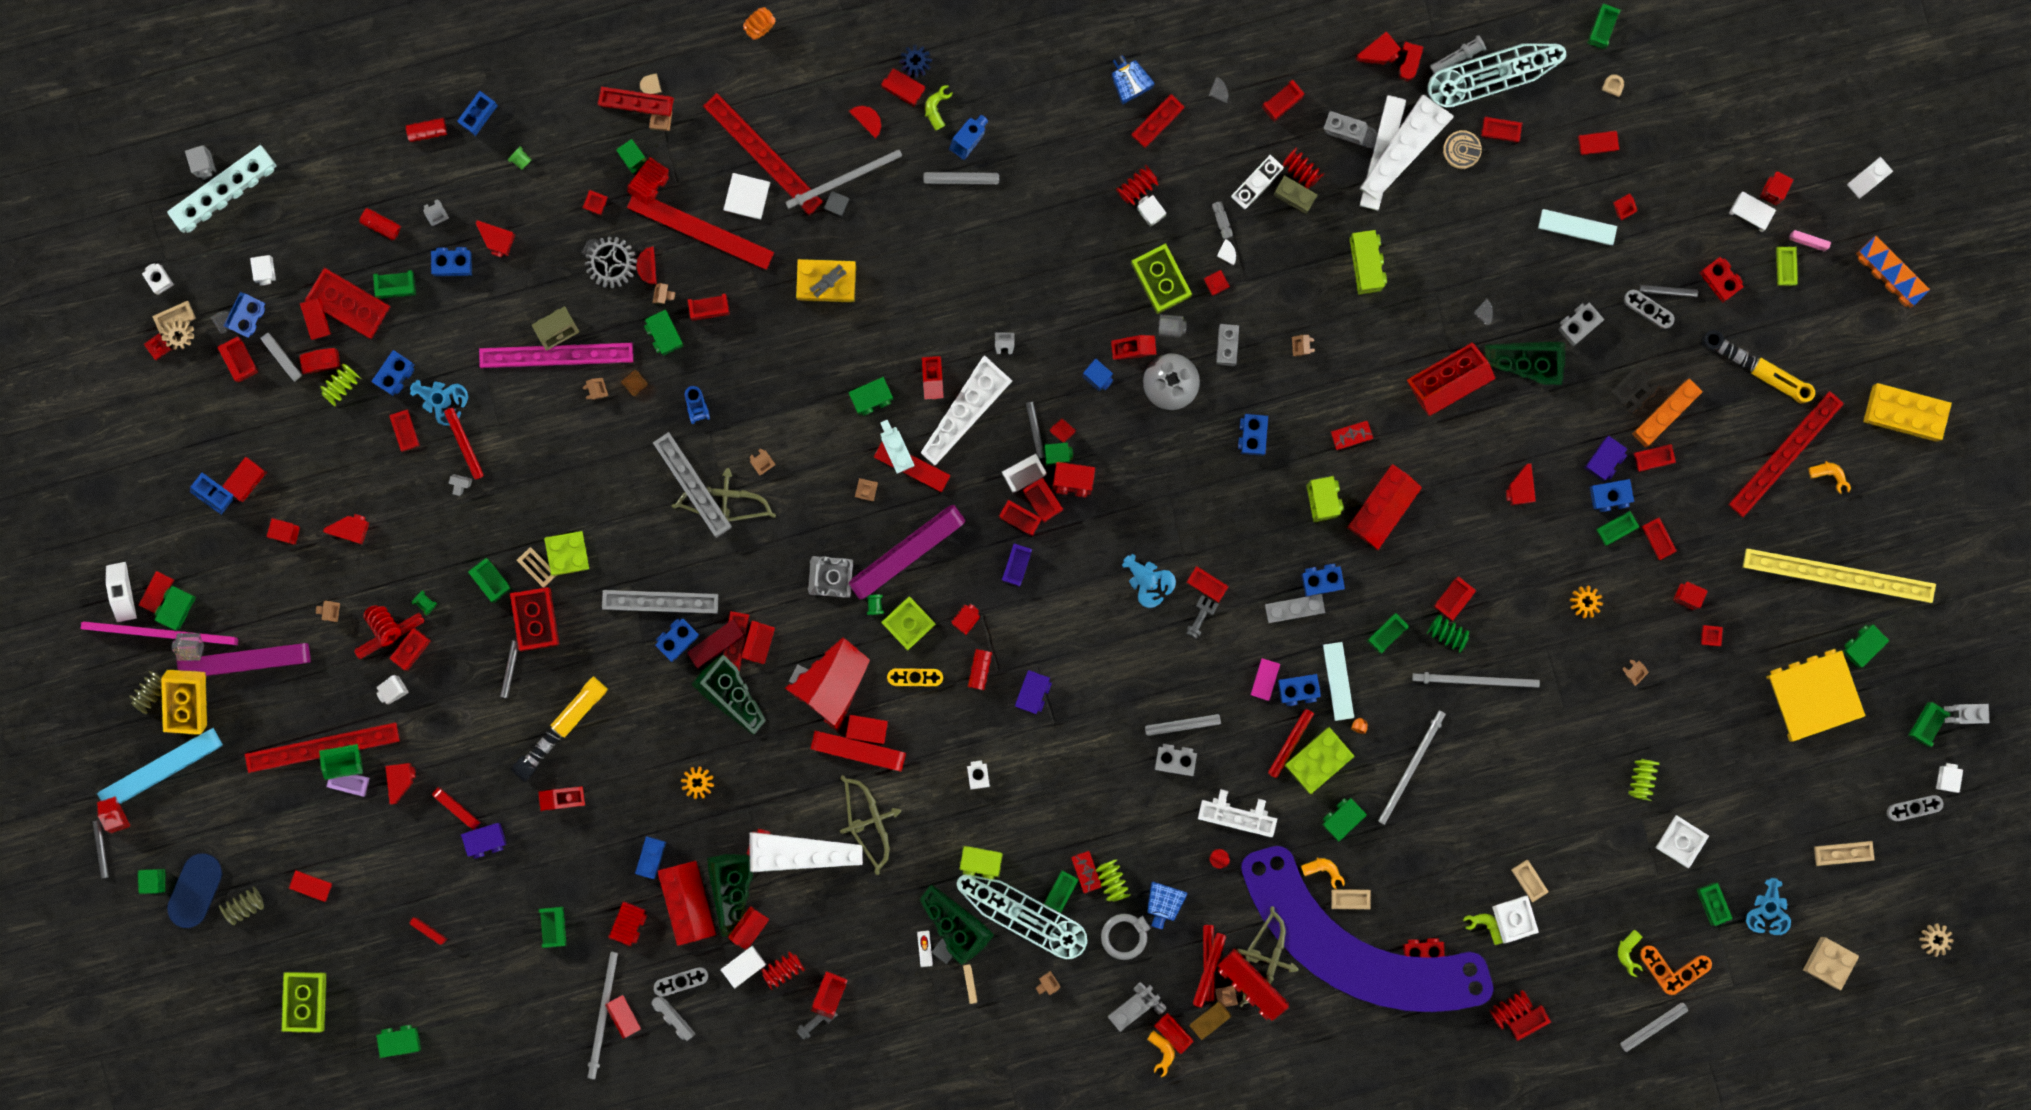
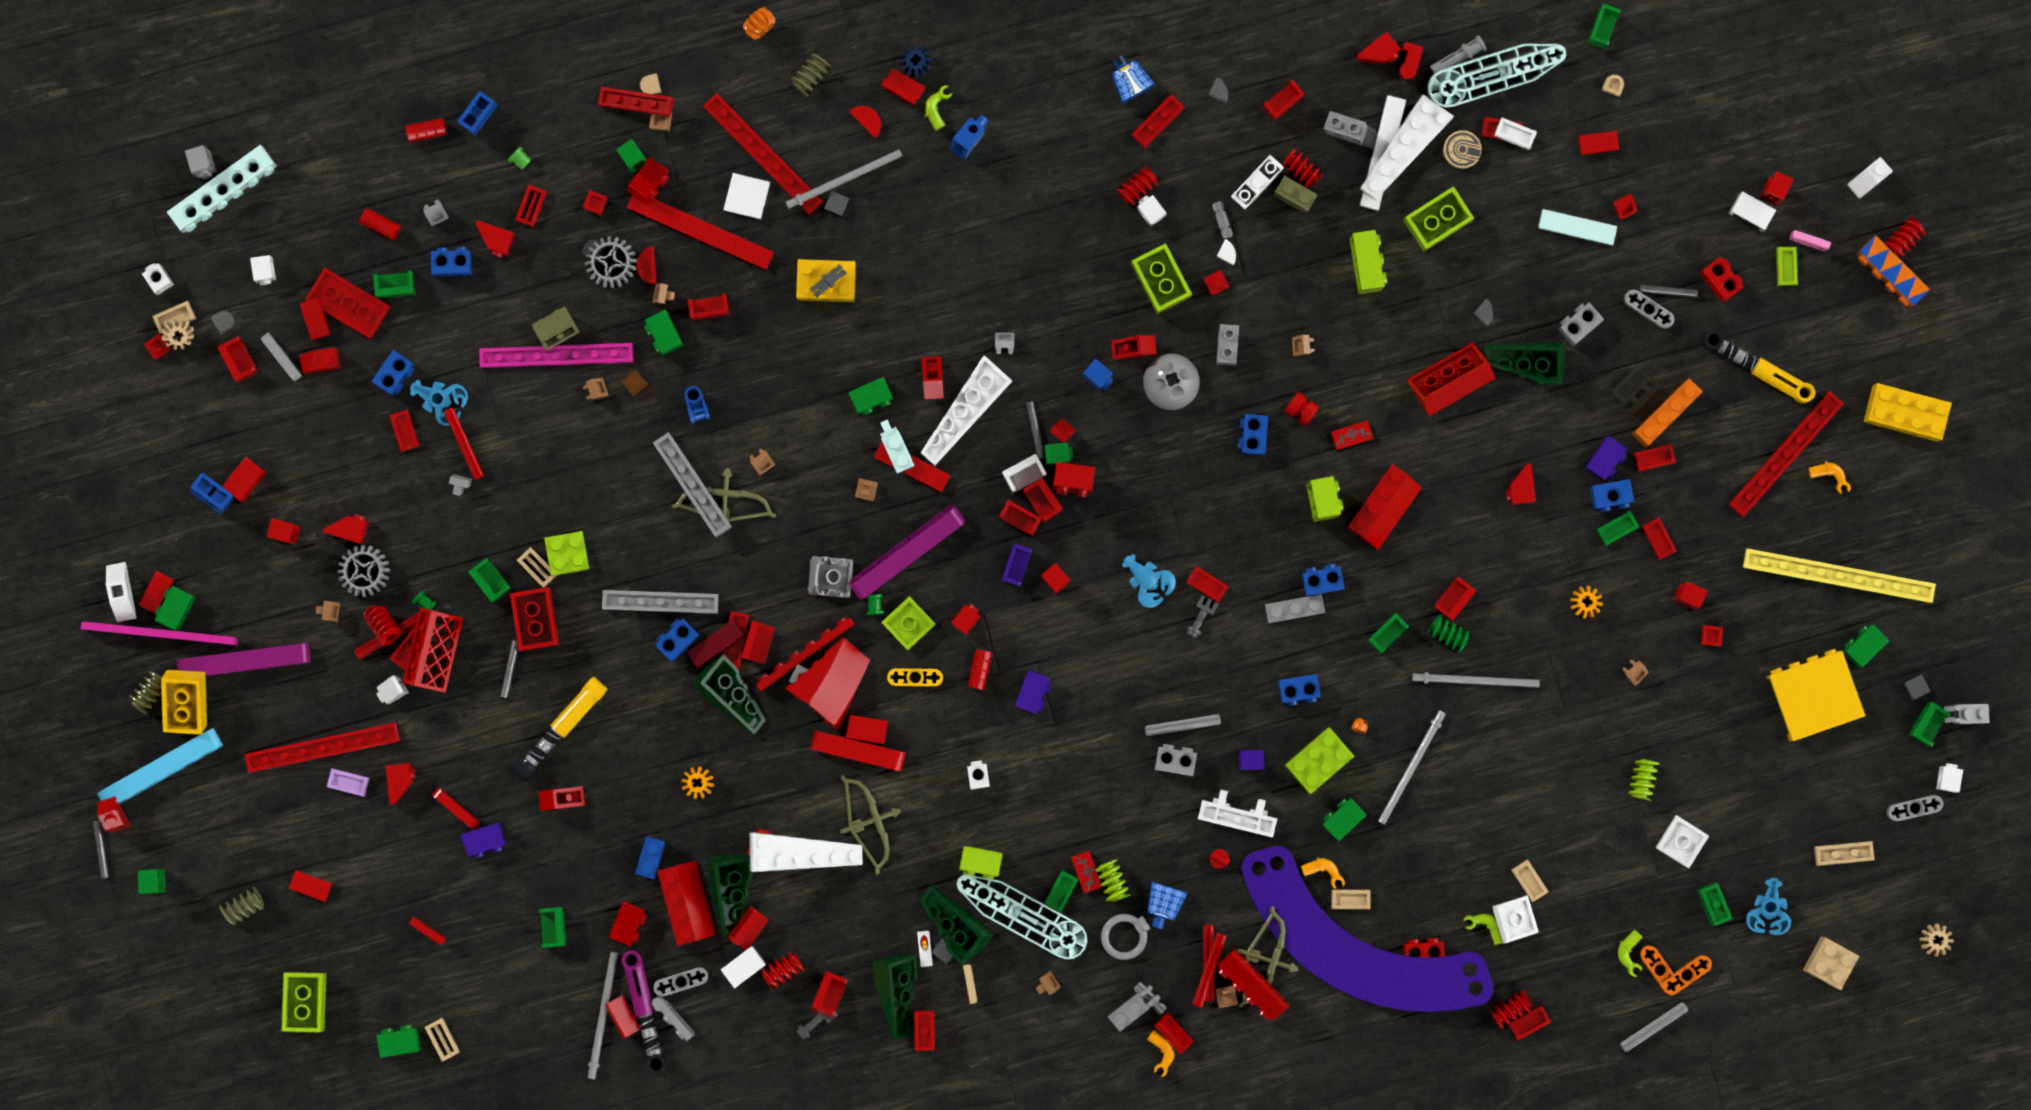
(188, 646): clear brick -> none
(194, 890): dark blue tile -> none
(240, 312): blue brick -> none
(339, 384): lime piece -> none
(341, 762): green panel -> none
(357, 576): none -> light grey gear
(421, 647): none -> red fence
(449, 1054): none -> tan tile
(525, 221): none -> red tile
(643, 1009): none -> piece
(809, 74): none -> olive piece
(811, 648): none -> red plate
(894, 984): none -> dark green wedge
(924, 1030): none -> red panel
(960, 178): light grey axle -> none
(1055, 578): none -> red panel
(1171, 326): clear brick -> none
(1210, 1020): pearl gold tile -> none
(1251, 759): none -> dark purple panel
(1265, 679): dark pink tile -> none
(1290, 743): red axle -> none
(1301, 409): none -> red wheel
(1338, 681): light aqua tile -> none
(1438, 219): none -> lime brick
(1515, 133): none -> white tile
(1905, 237): none -> red piece
(1917, 687): none -> dark grey tile

